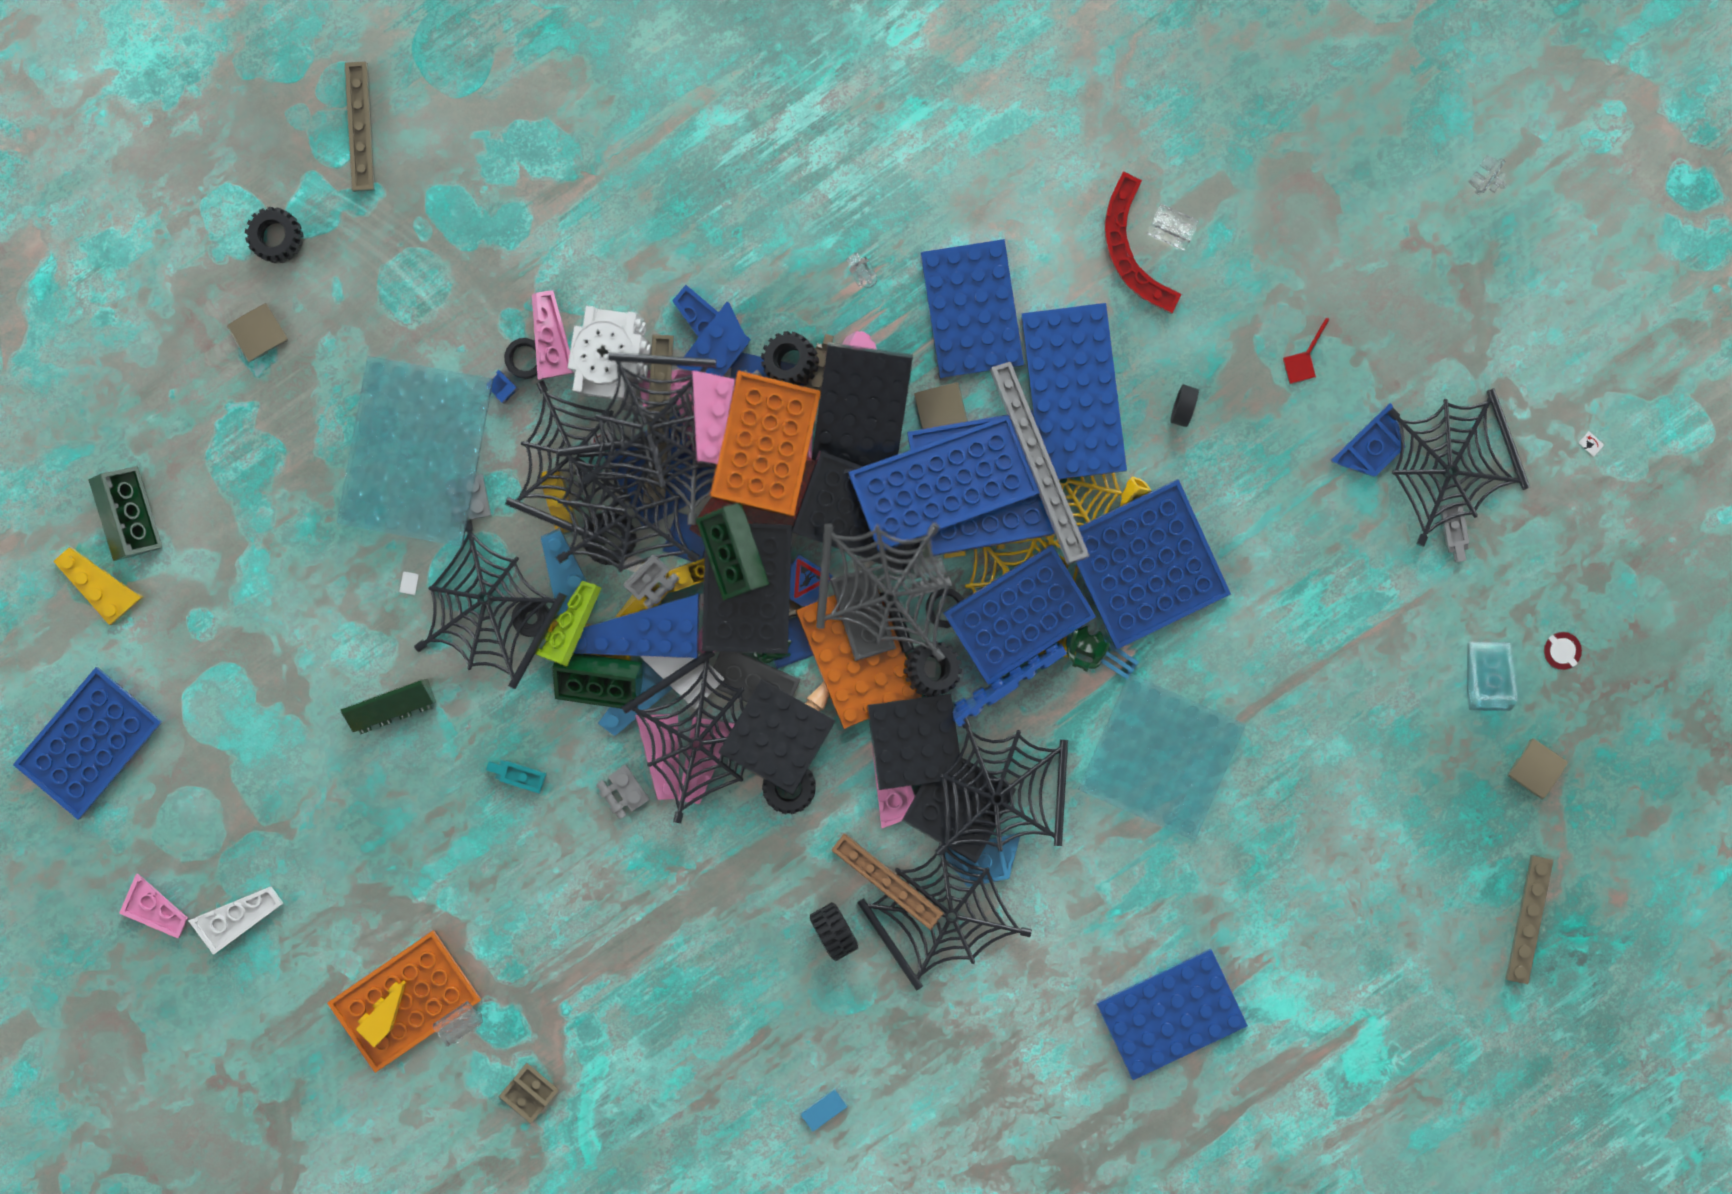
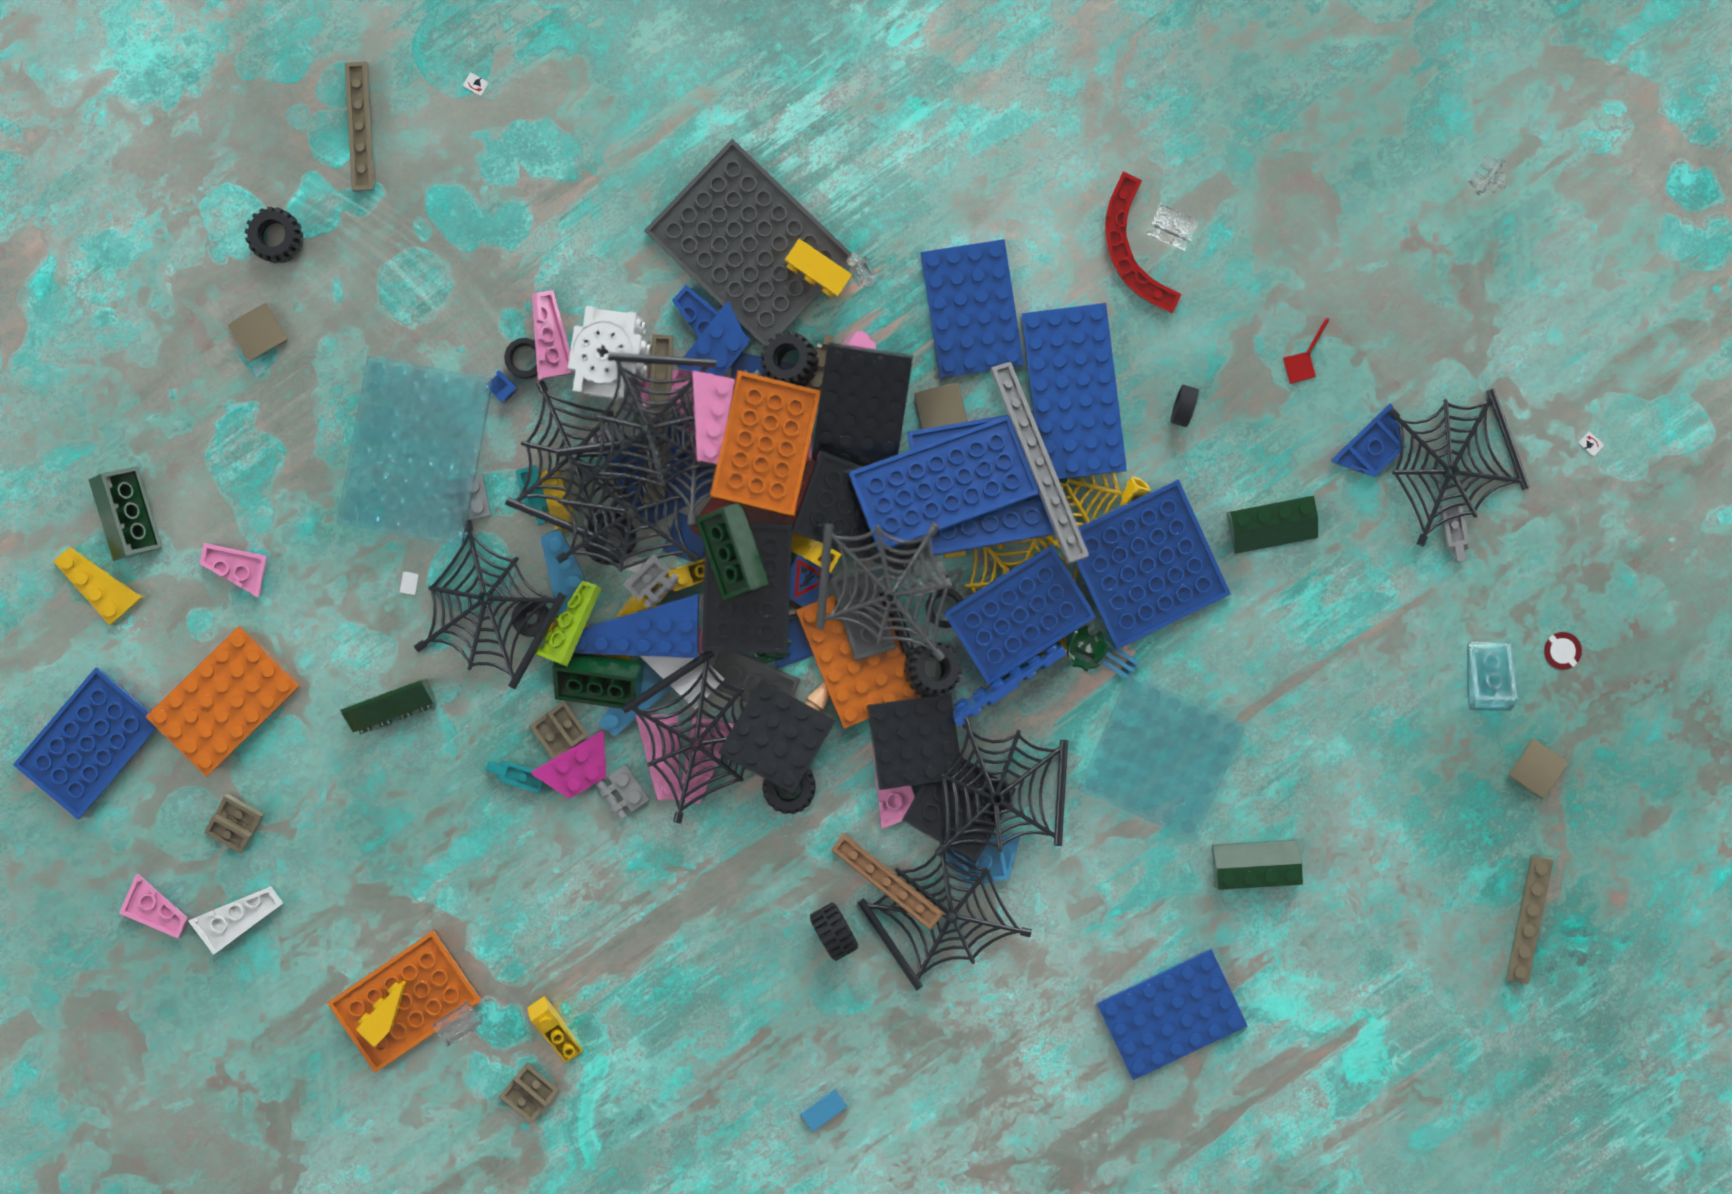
(222, 701): none -> orange plate
(234, 823): none -> dark tan slope
(237, 566): none -> bright pink wing
(475, 84): none -> white sticker
(539, 503): none -> teal hinge
(554, 1029): none -> yellow slope
(558, 730): none -> dark tan slope
(576, 767): none -> dark pink wing
(734, 237): none -> dark grey plate
(812, 550): none -> yellow slope
(817, 269): none -> yellow brick
(1257, 864): none -> slope
(1273, 524): none -> dark green slope

